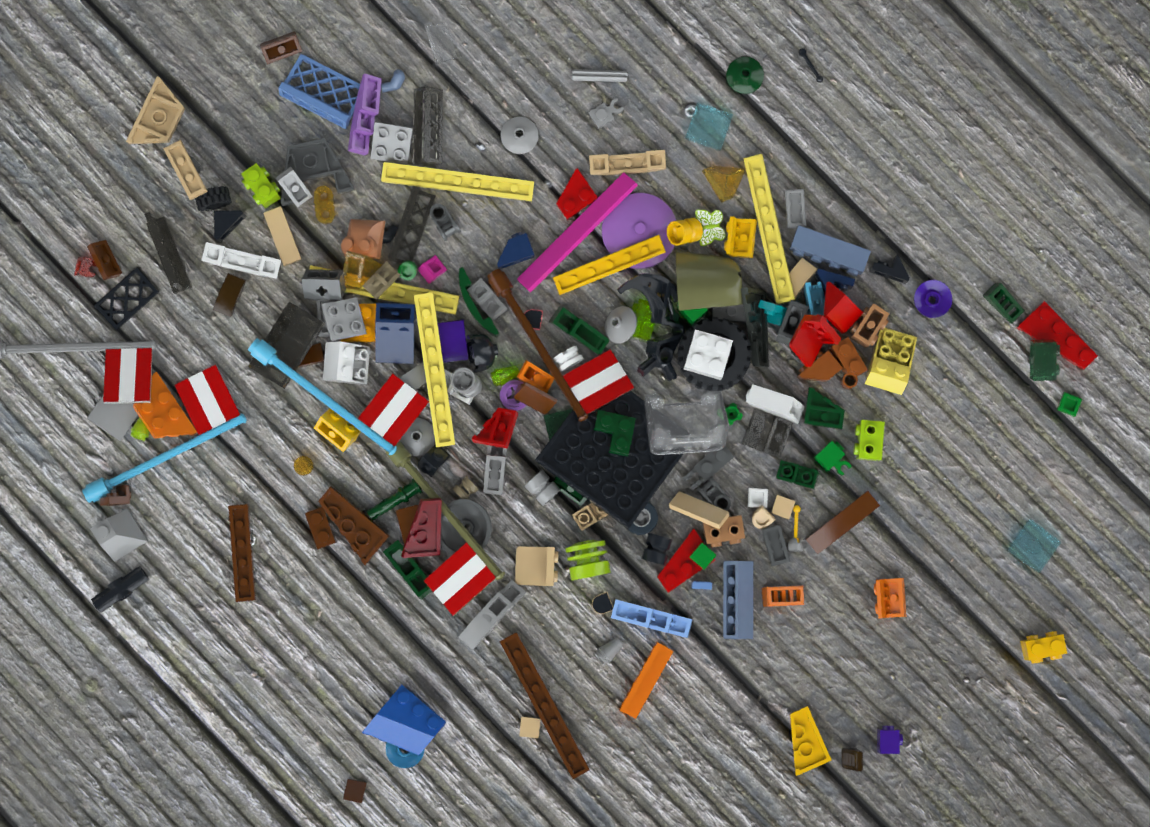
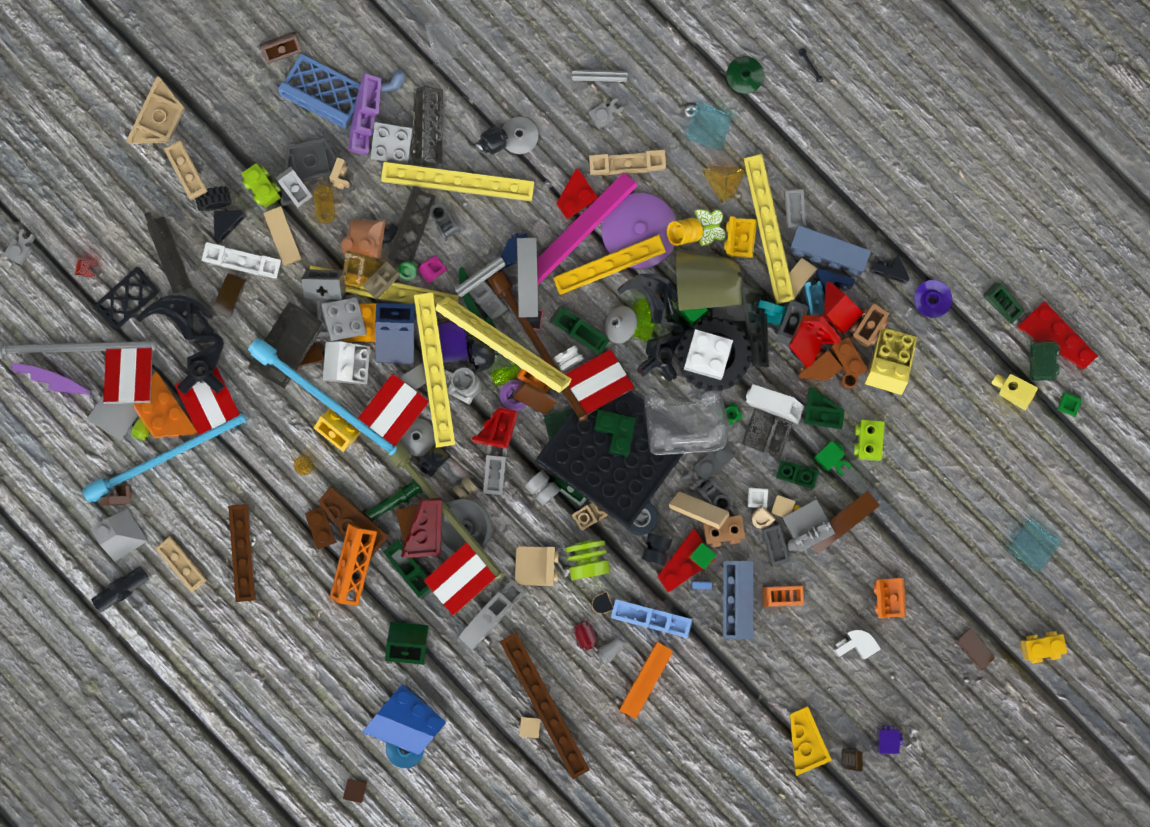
(18, 250): none -> light grey plate
(56, 382): none -> medium lavender slope
(104, 259): reddish brown plate -> none
(181, 564): none -> tan tile
(207, 357): none -> black piece
(339, 170): none -> tan bracket
(348, 565): none -> orange fence
(407, 643): none -> dark green slope
(480, 276): none -> light grey axle
(493, 140): none -> black head
(503, 344): none -> light yellow plate
(527, 277): none -> light grey slope
(585, 635): none -> dark red brick
(808, 525): none -> light grey hinge
(860, 640): none -> white brick
(975, 649): none -> reddish brown slope
(1021, 396): none -> light yellow torso

